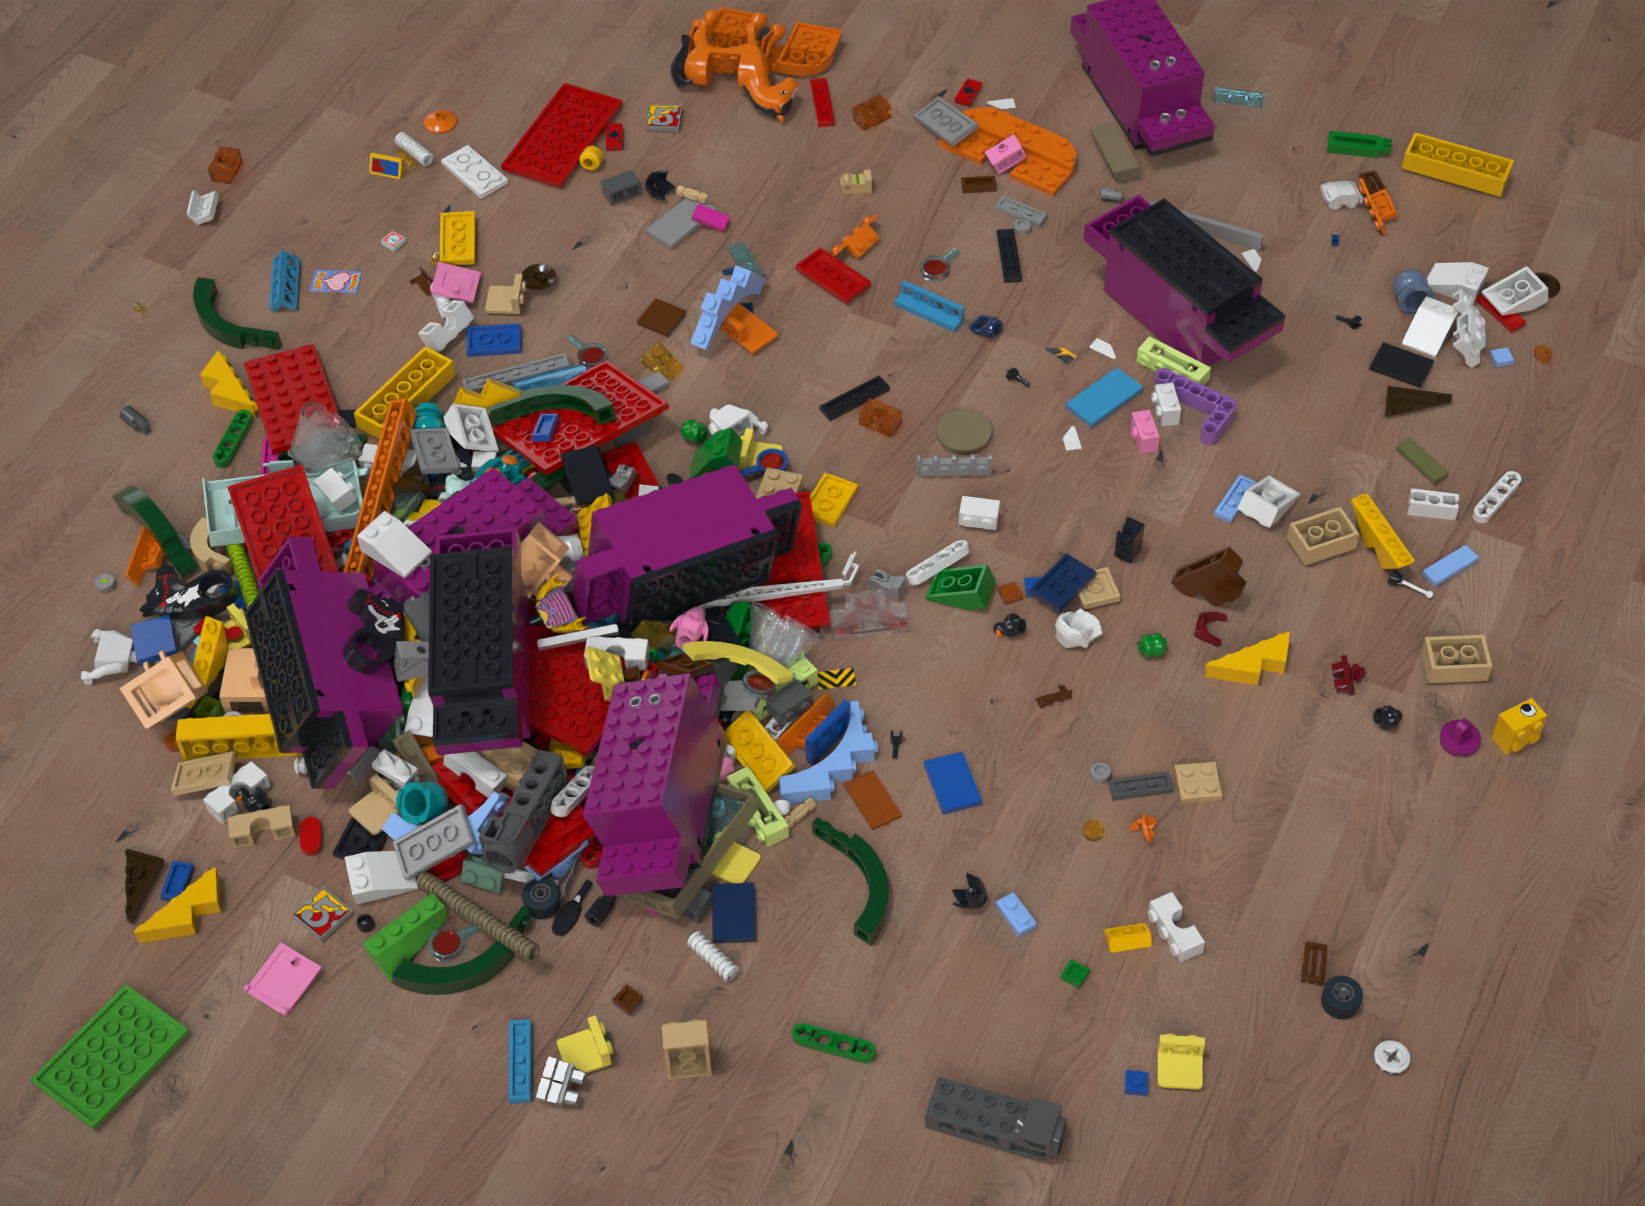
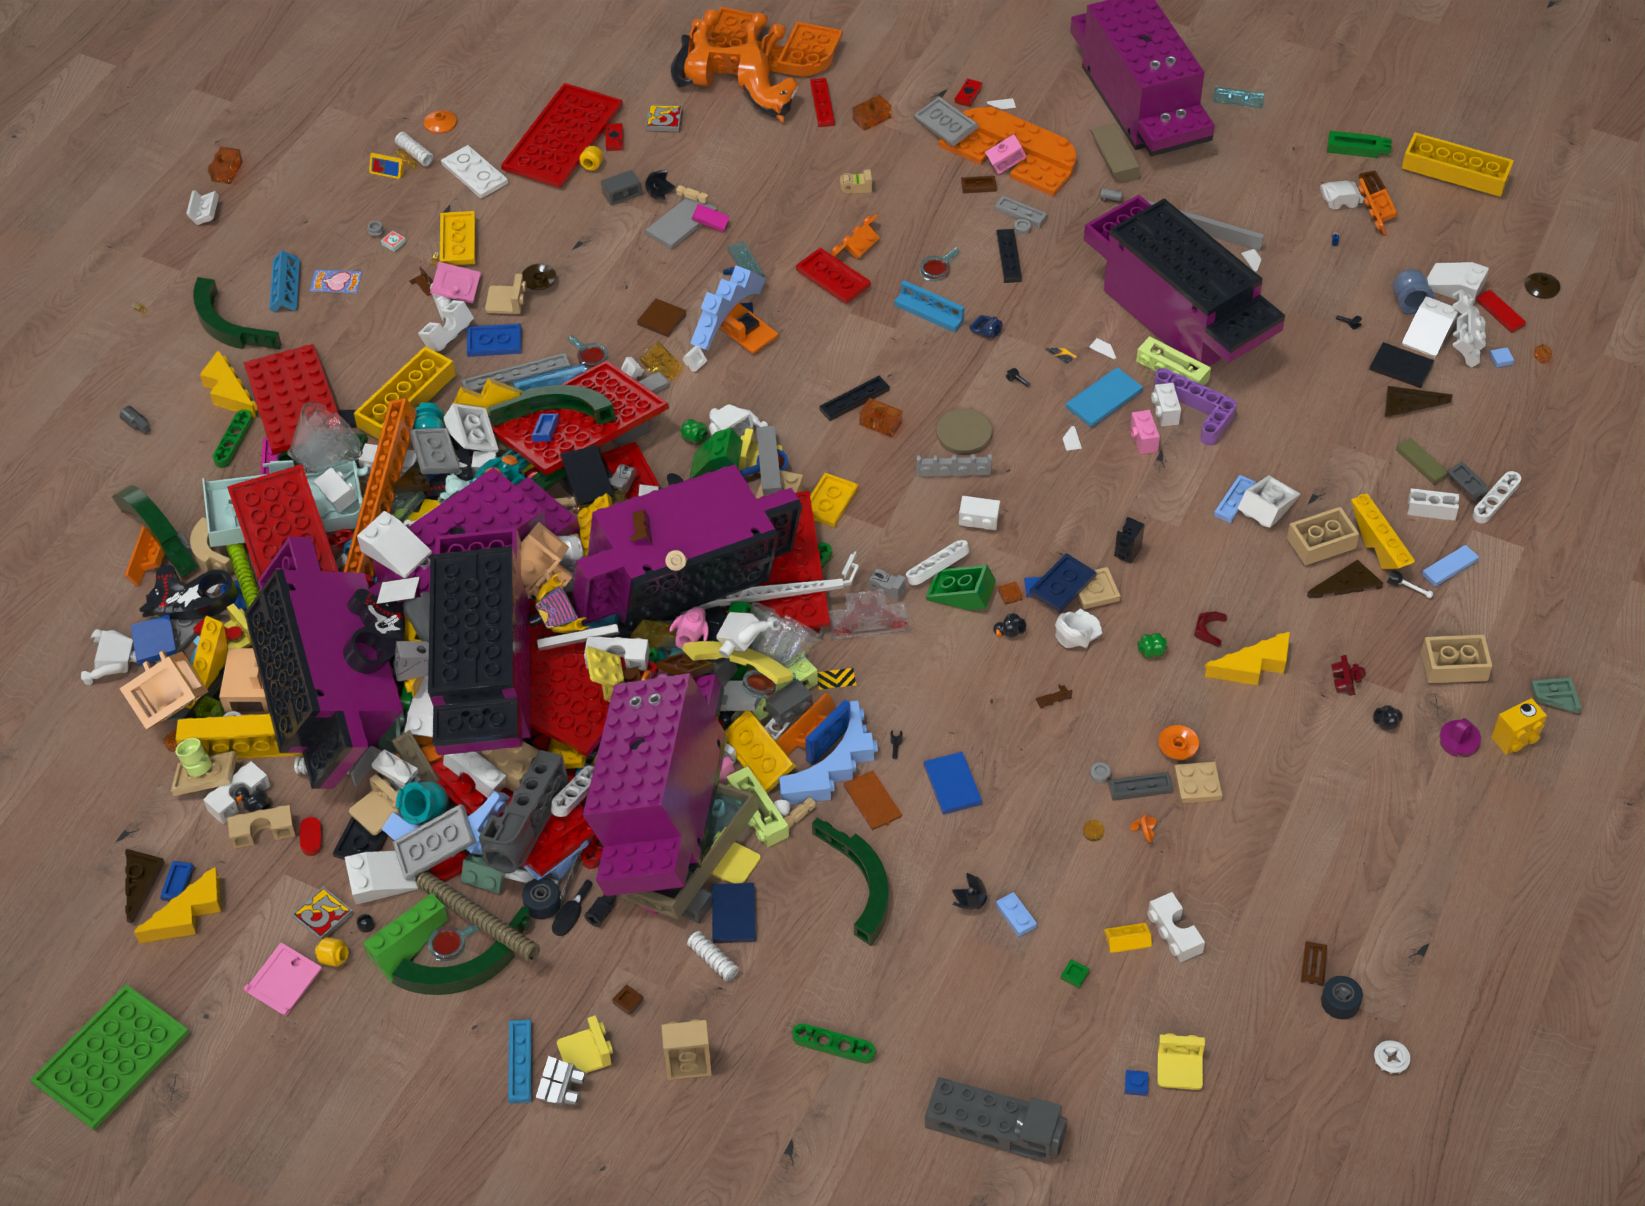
(104, 582): light grey tile -> none
(193, 757): none -> yellowish green wheel
(331, 952): none -> yellow head
(375, 228): none -> light grey plate
(398, 590): none -> white sticker
(632, 368): none -> white tile
(640, 529): none -> reddish brown piece
(676, 560): none -> tan plate
(694, 358): none -> white tile
(740, 631): none -> white torso
(749, 322): none -> black tile
(768, 460): none -> light grey tile
(1180, 736): none -> orange dish
(1213, 577): reddish brown brick -> none
(1349, 579): none -> dark brown wing
(1468, 481): none -> dark grey hinge
(1517, 293): white slope -> none
(1556, 693): none -> sand green wing

